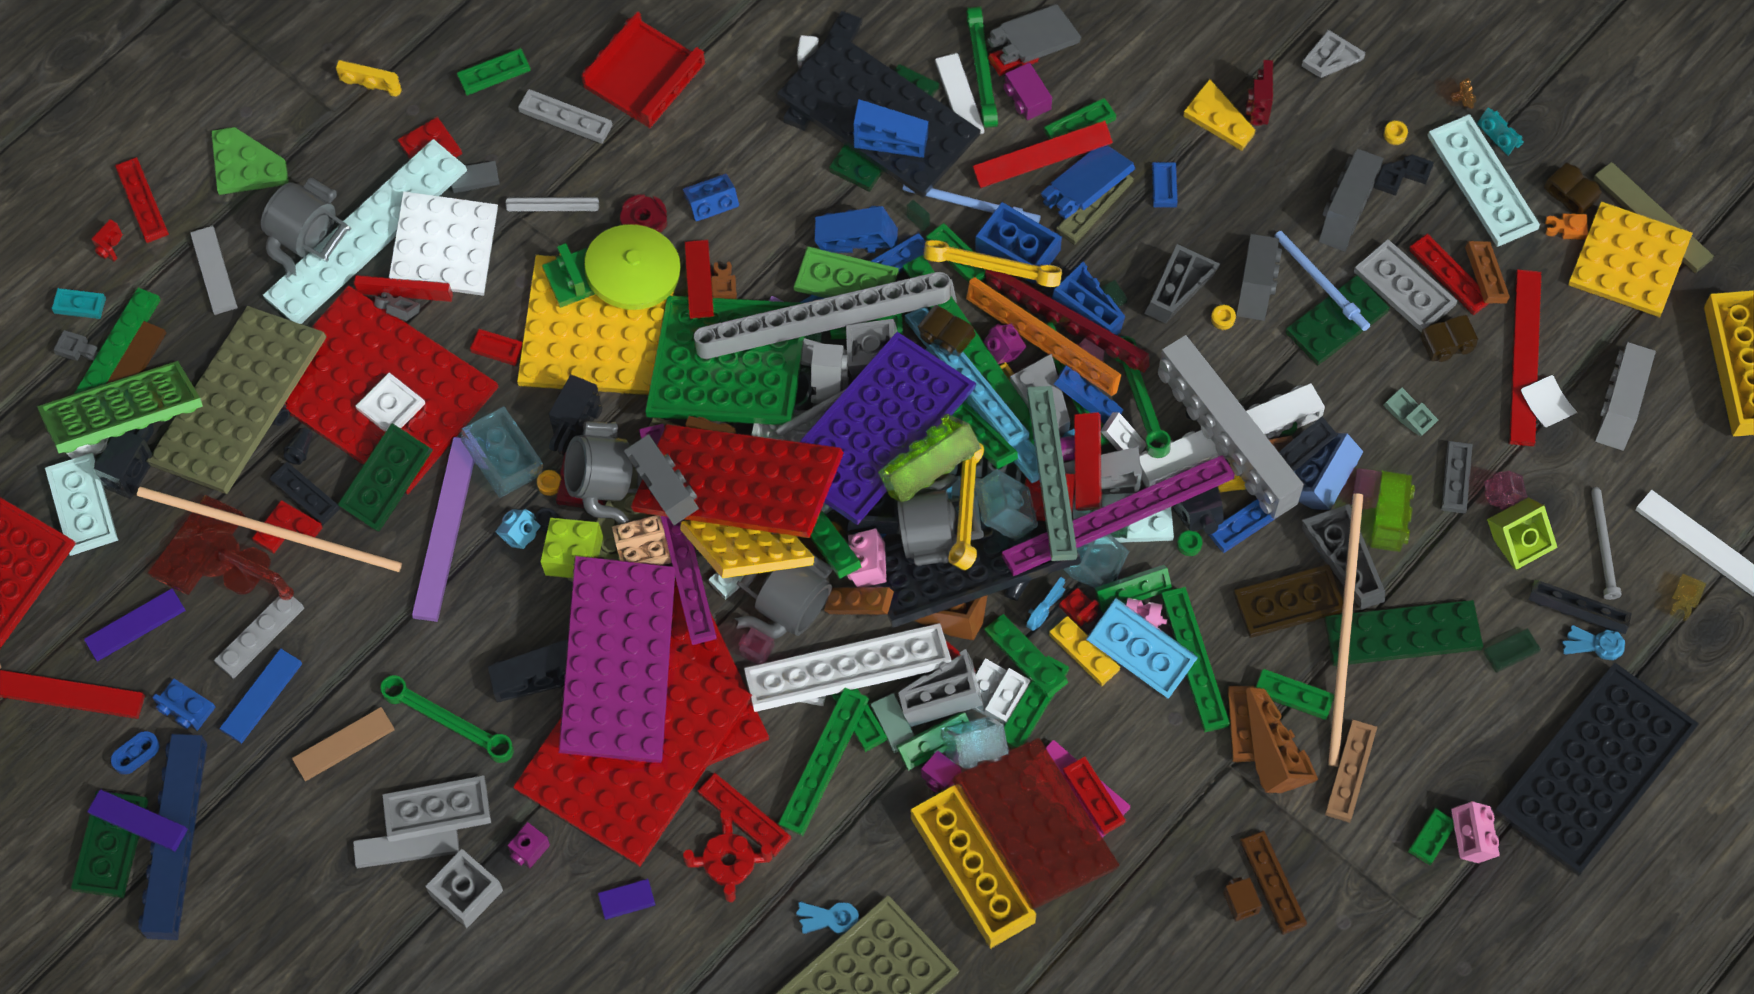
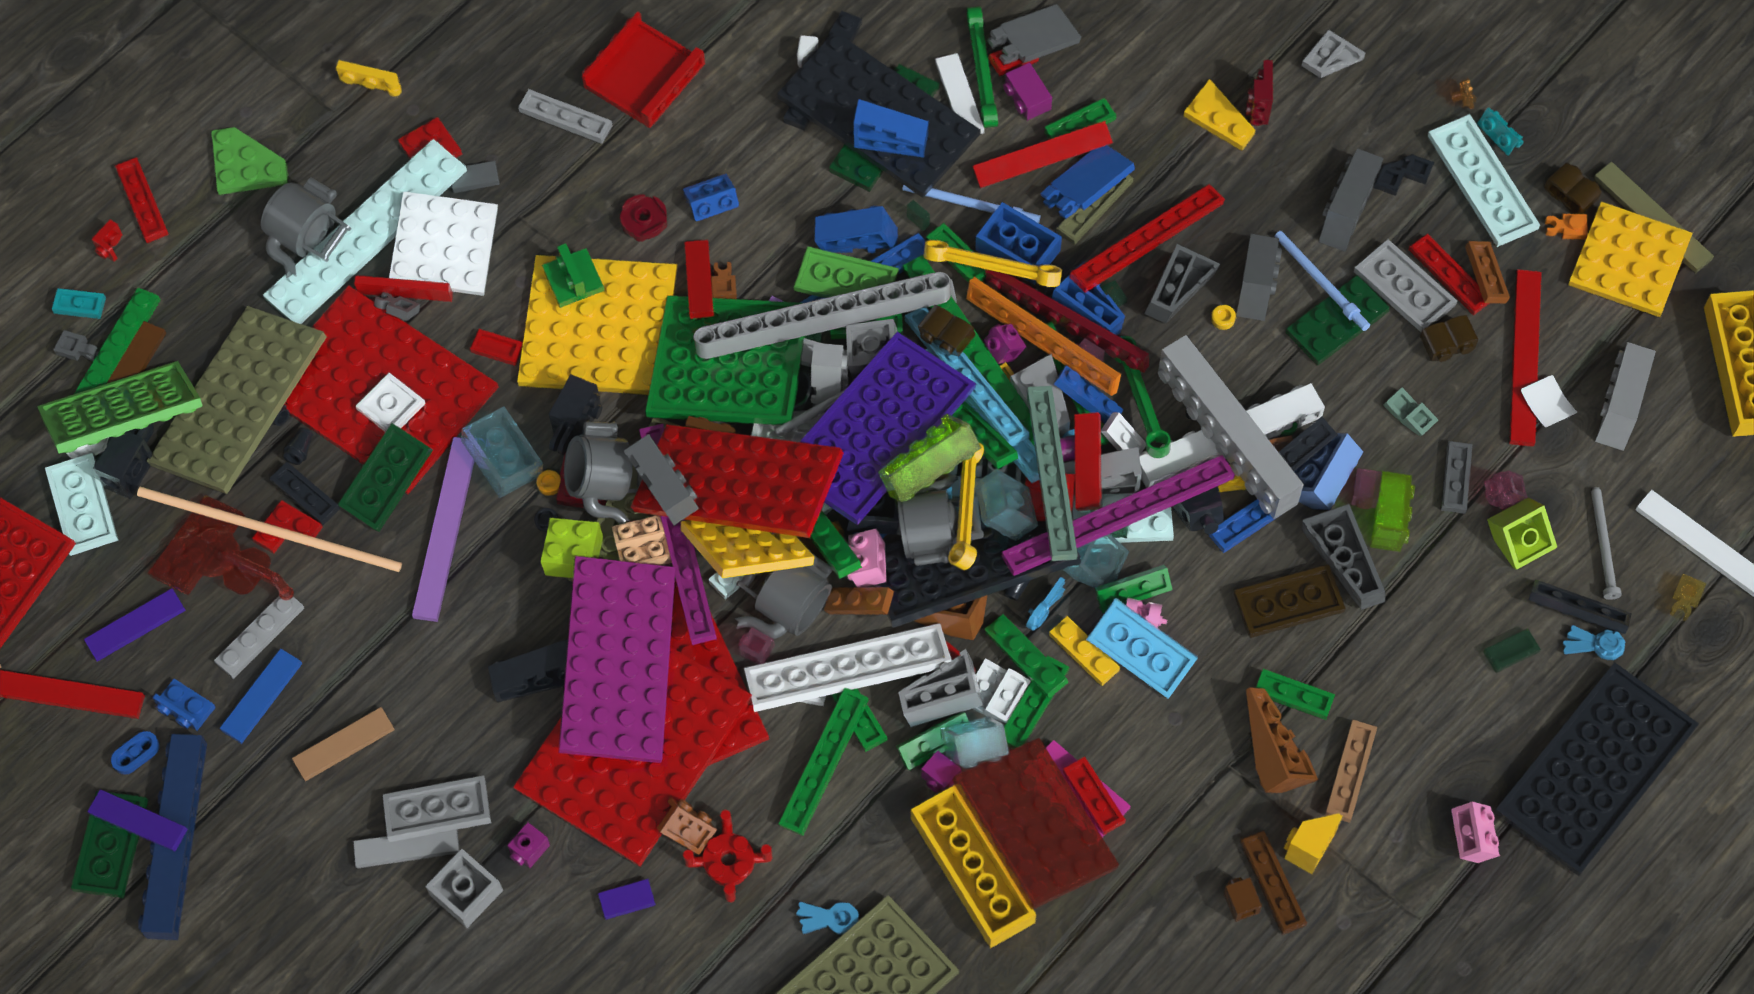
(213, 270): light grey tile -> none
(447, 718): green piece -> none
(493, 71): green plate -> none
(518, 528): medium azure brick -> none
(552, 204): light grey axle -> none
(632, 267): lime dish -> none
(687, 826): none -> dark orange bracket
(744, 814): red tile -> none
(892, 721): sand green slope -> none
(1079, 608): red bracket -> none
(1146, 238): none -> red tile
(1164, 184): blue tile -> none
(1189, 543): green tile -> none
(1200, 676): green plate -> none
(1240, 724): dark orange plate -> none
(1310, 841): none -> yellow slope
(1345, 630): light nougat piece -> none
(1395, 132): yellow tile -> none
(1407, 632): dark green plate -> none
(1432, 837): green plate -> none

